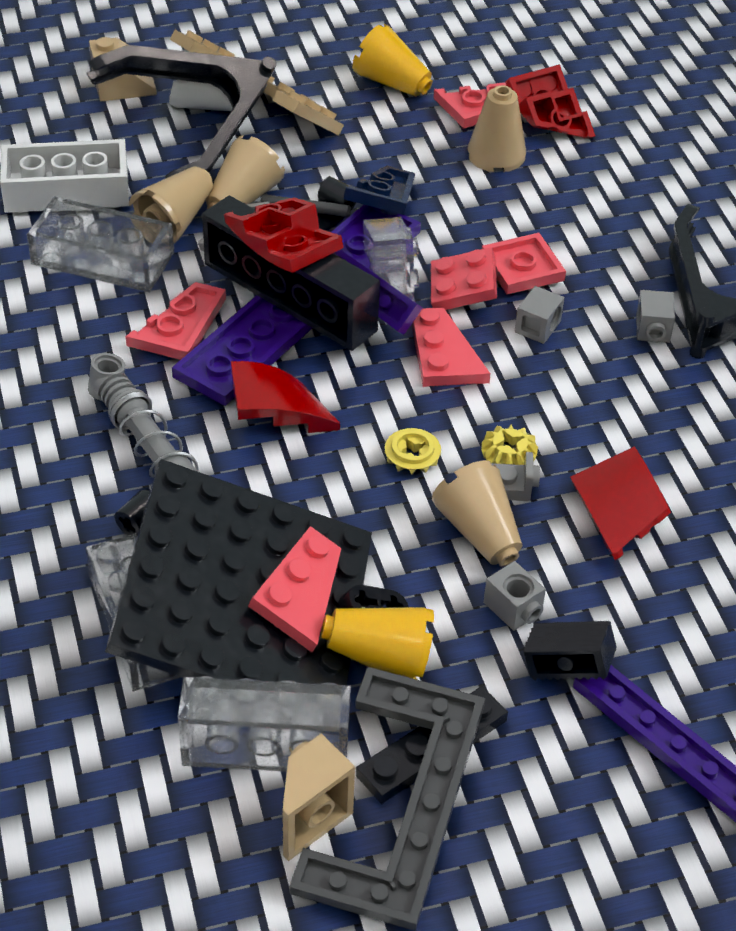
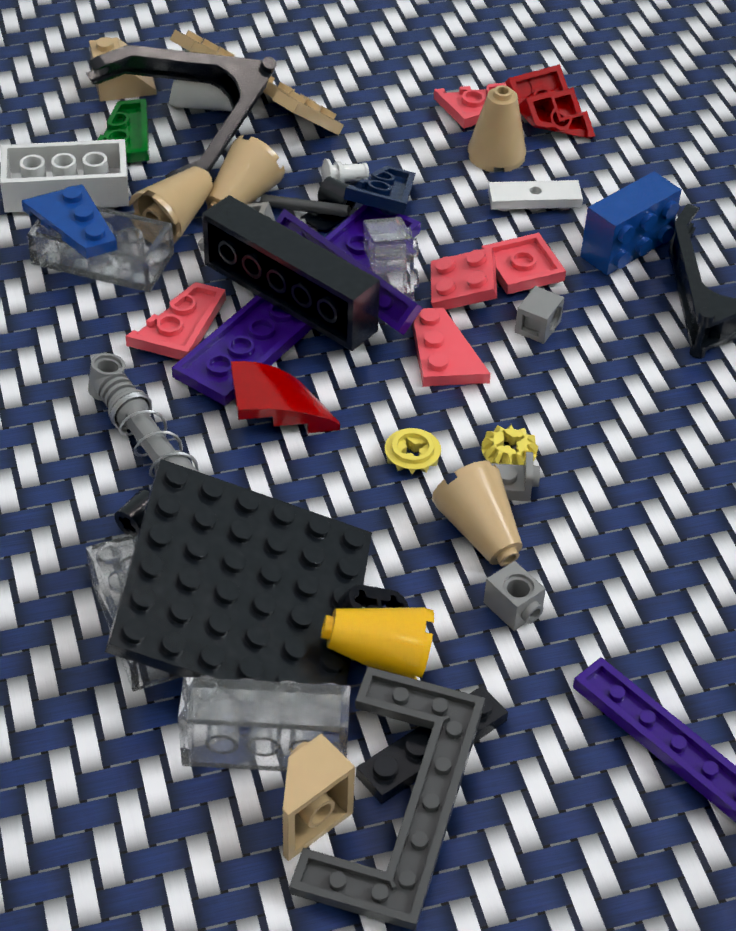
(75, 218): none -> blue wing
(130, 123): none -> green wing
(285, 233): red slope -> none
(300, 589): coral wing -> none
(344, 172): none -> white pin
(391, 62): yellow cone -> none
(535, 195): none -> white tile
(570, 650): black brick -> none
(621, 499): red slope -> none
(630, 223): none -> blue brick
(655, 316): light grey brick -> none

